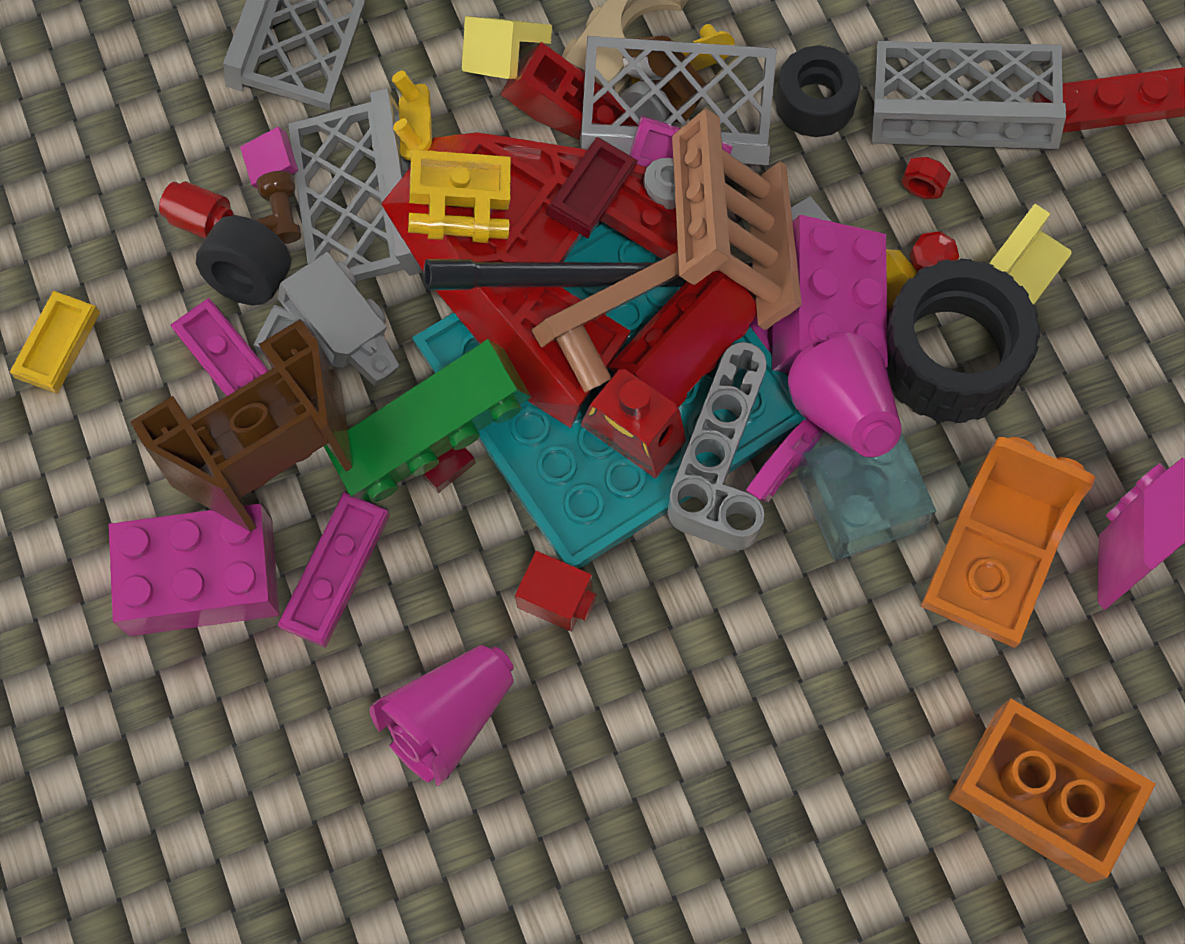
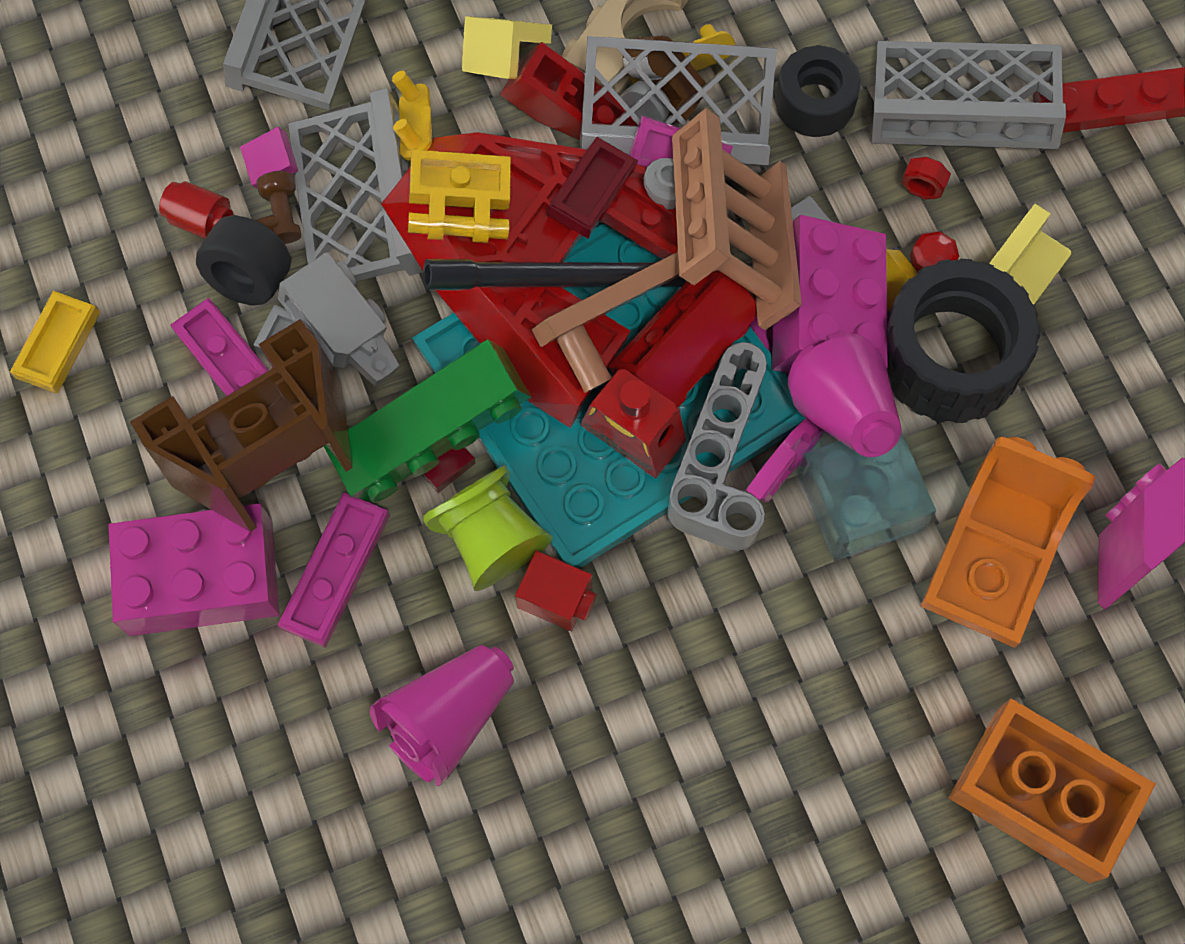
(489, 529): none -> lime hat

